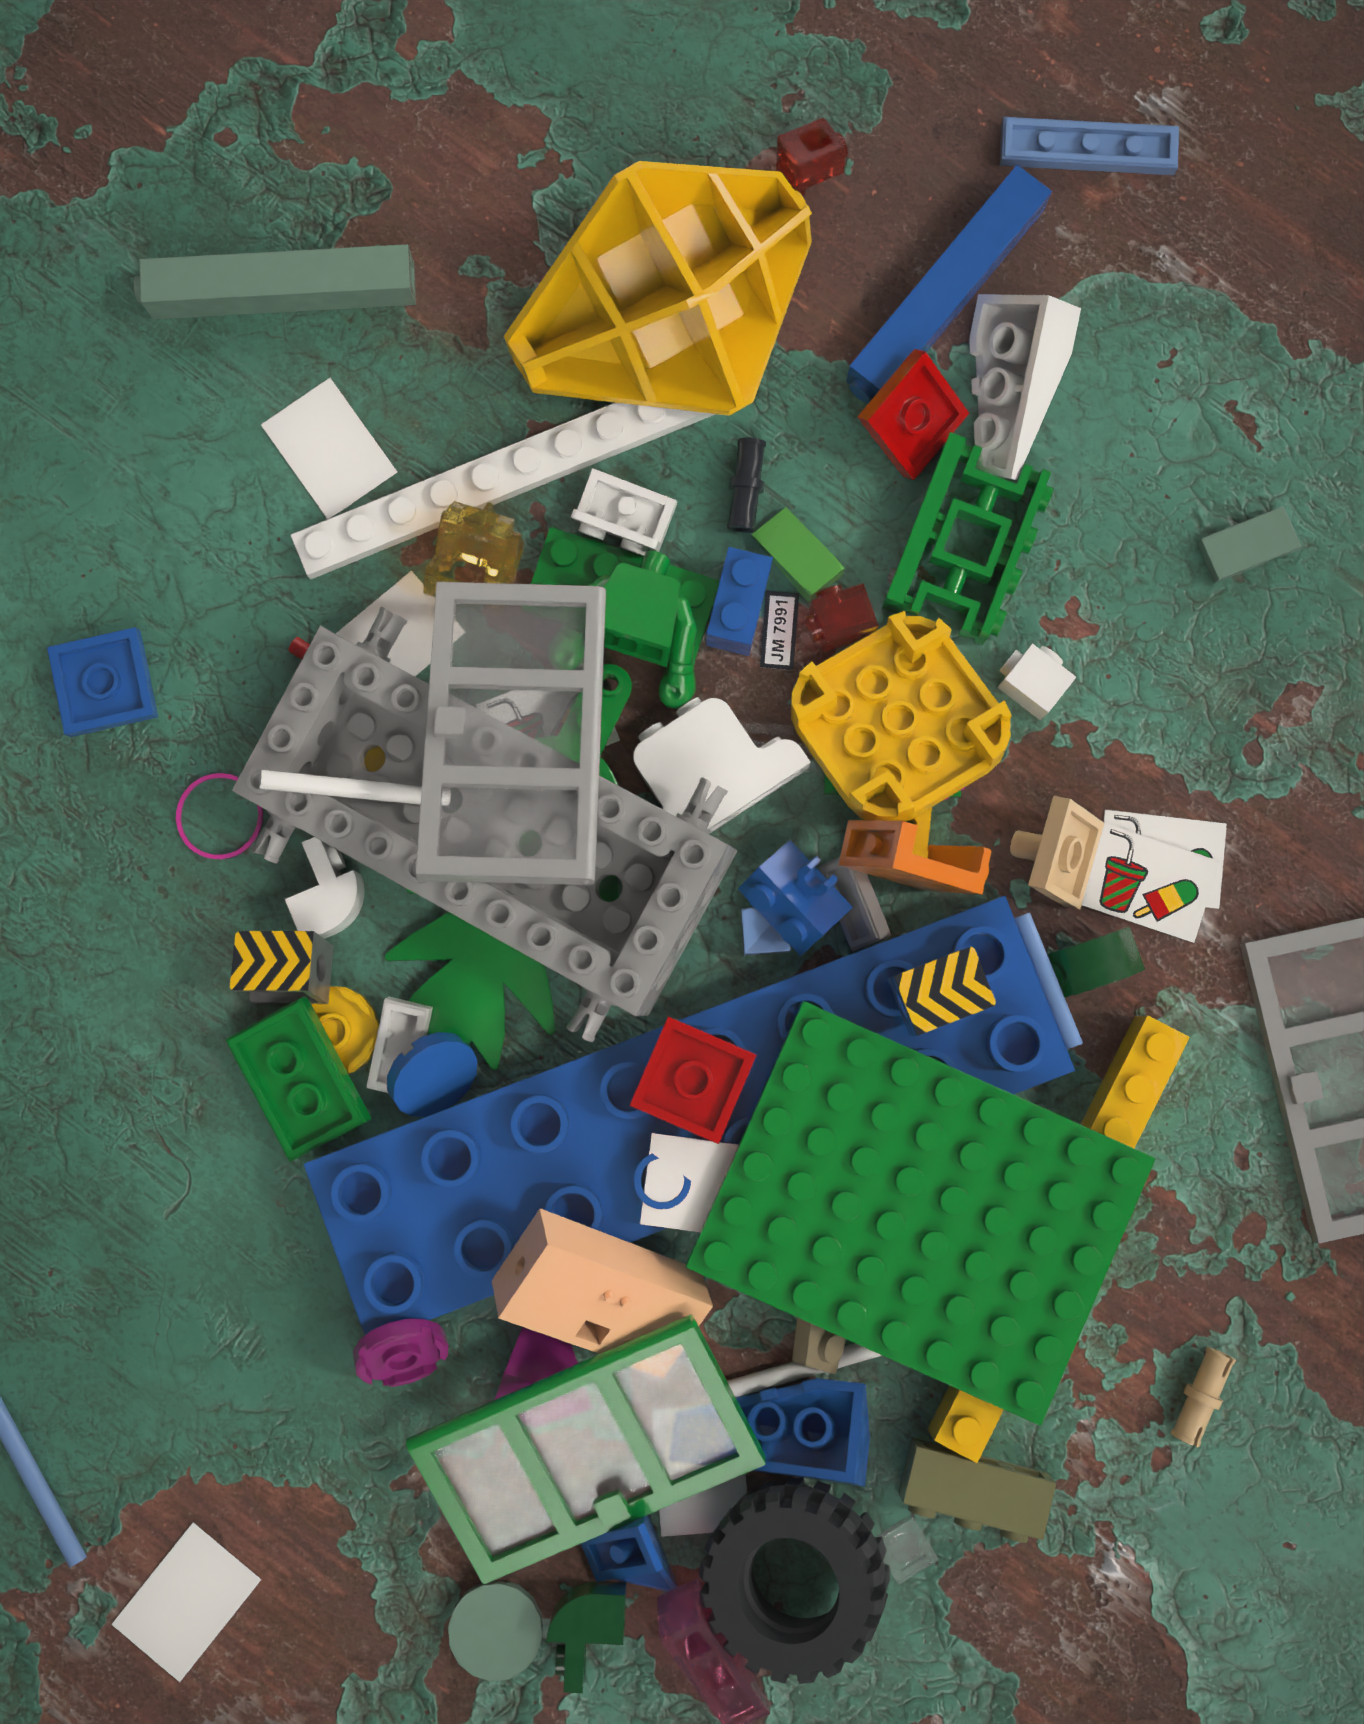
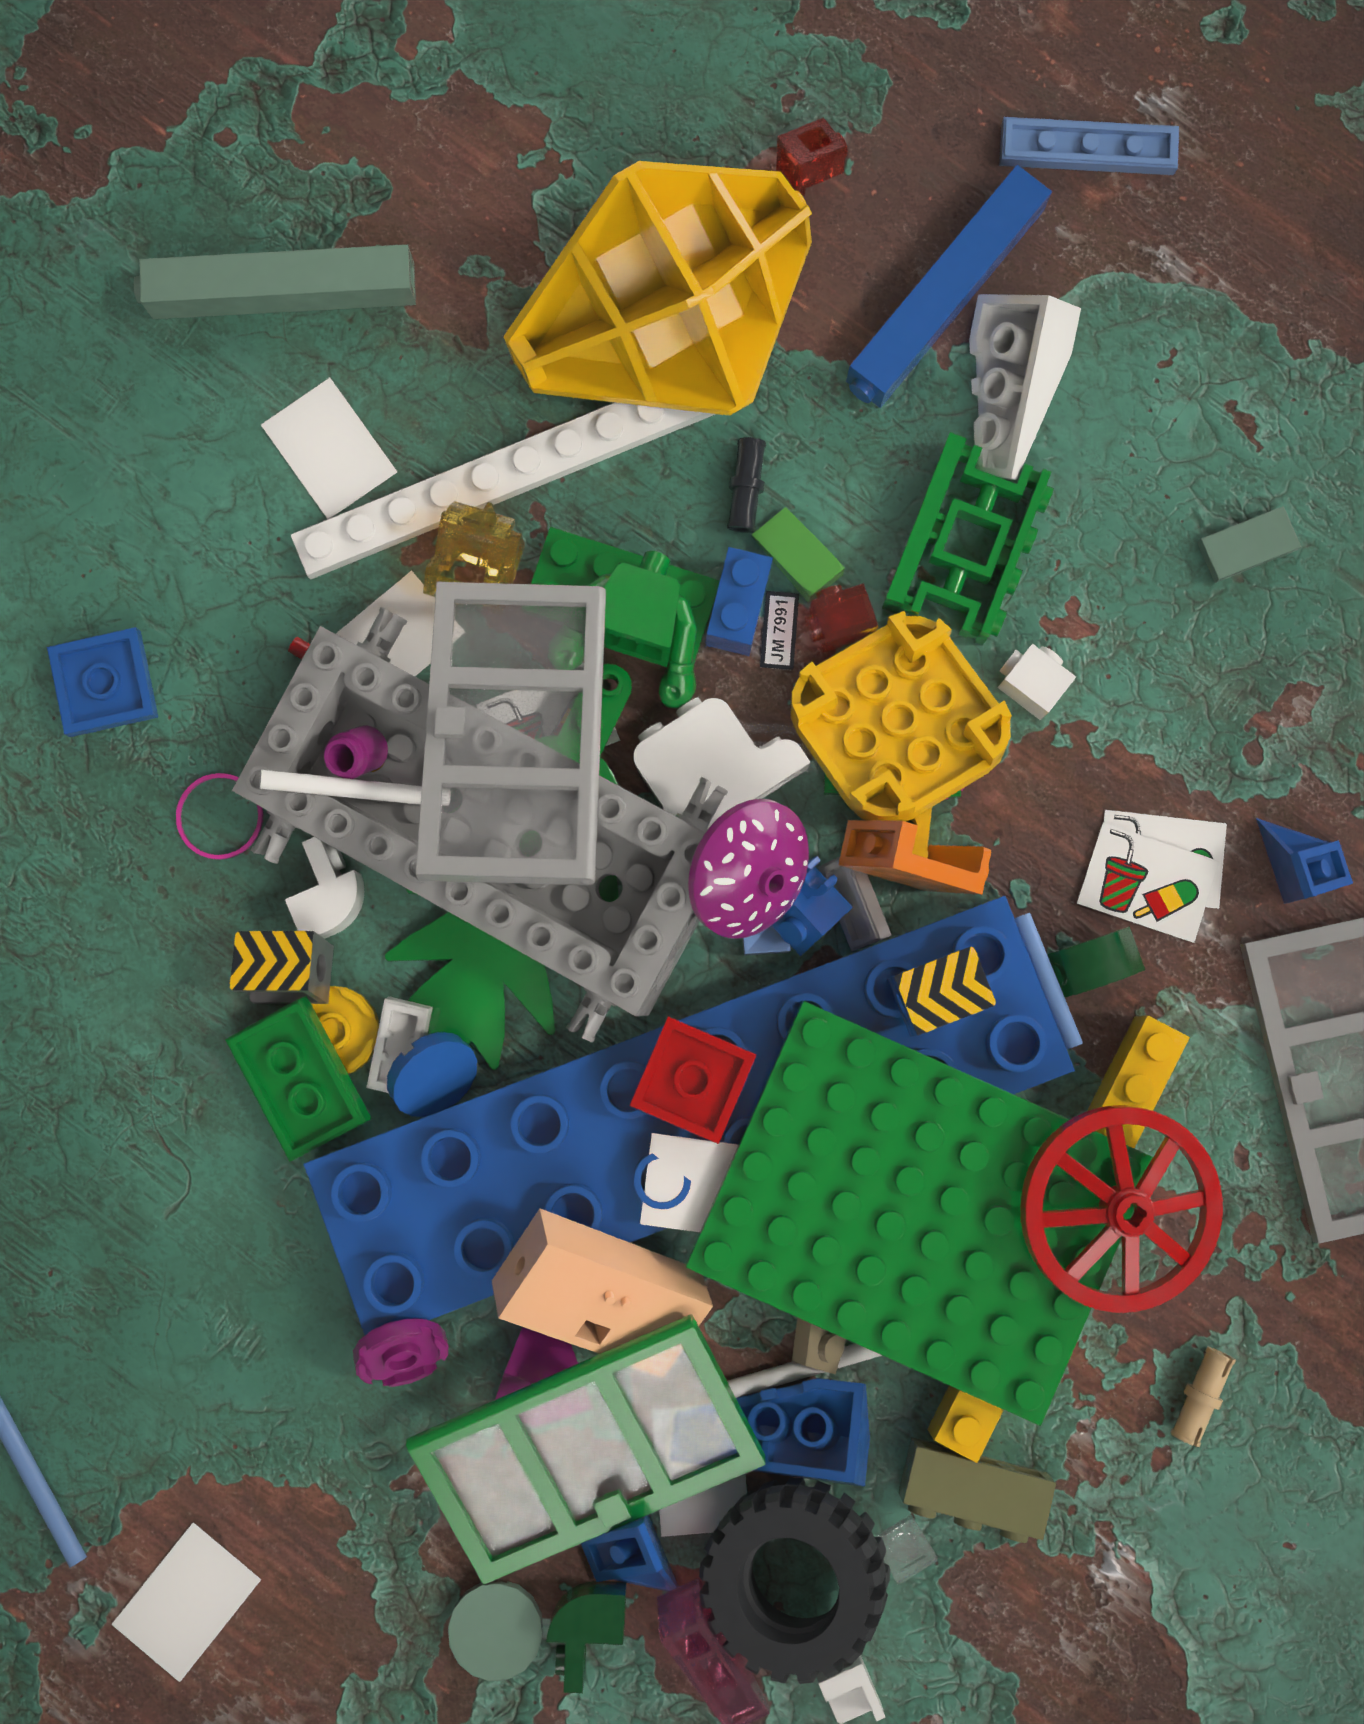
(356, 752): none -> magenta brick
(624, 512): white bracket -> none
(748, 868): none -> magenta dish
(851, 1692): none -> white panel
(913, 414): red plate -> none
(1062, 852): tan tile -> none
(1115, 1202): none -> red wheel
(1303, 863): none -> blue slope

